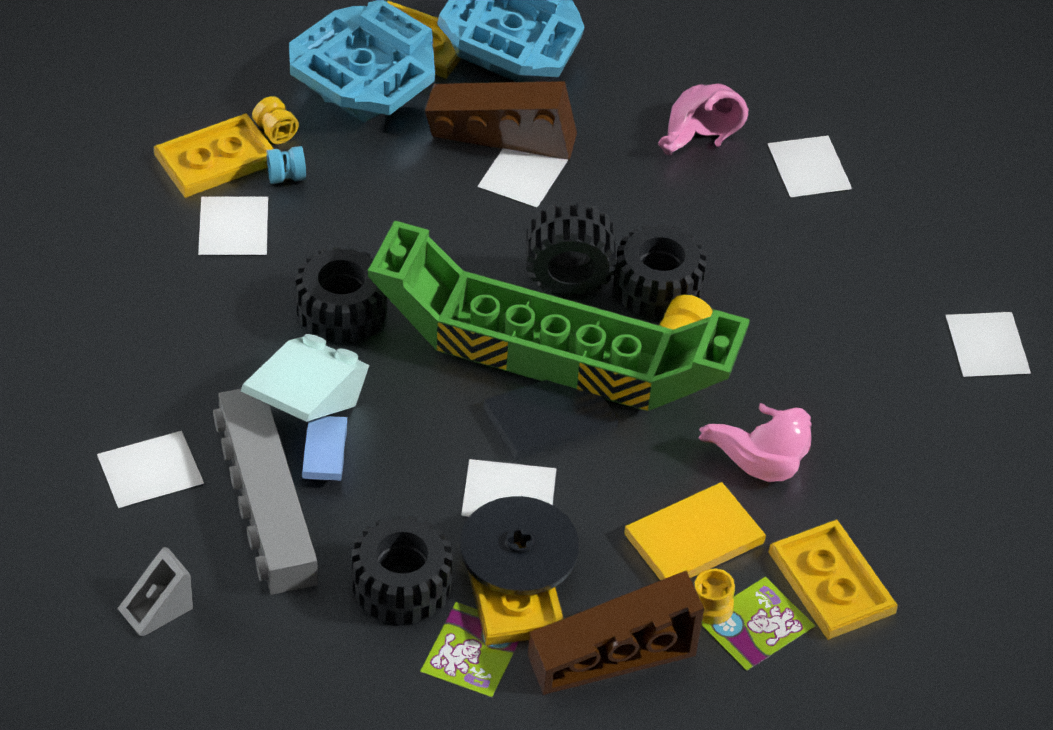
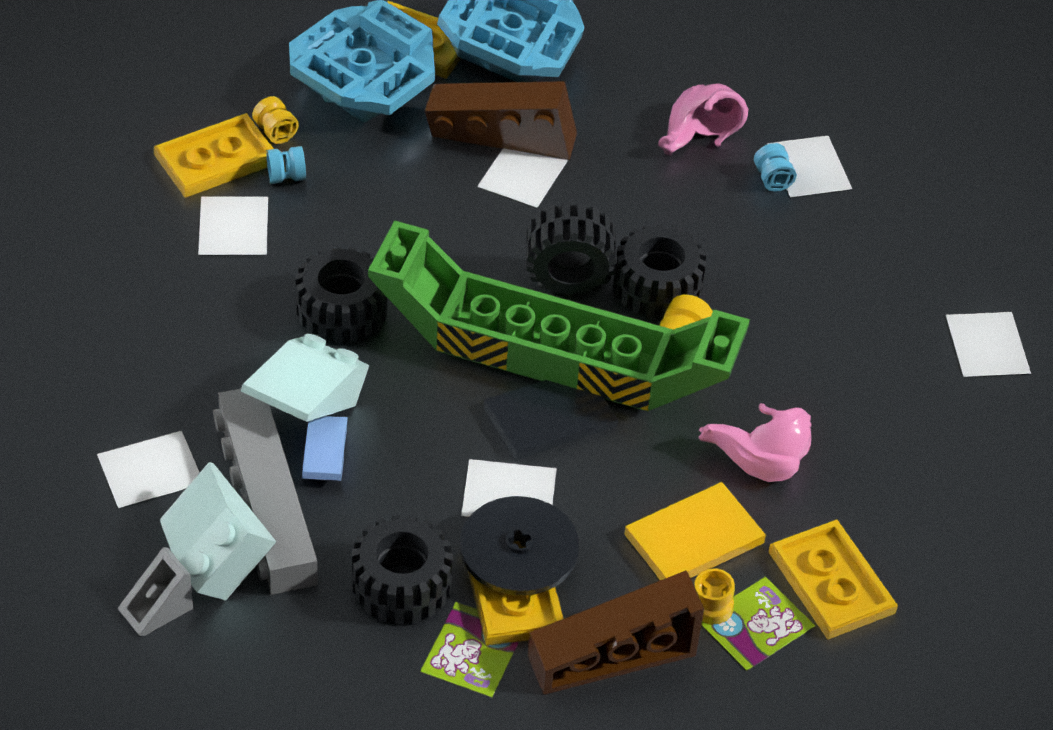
(215, 534): none -> light aqua slope
(775, 167): none -> medium azure wheel

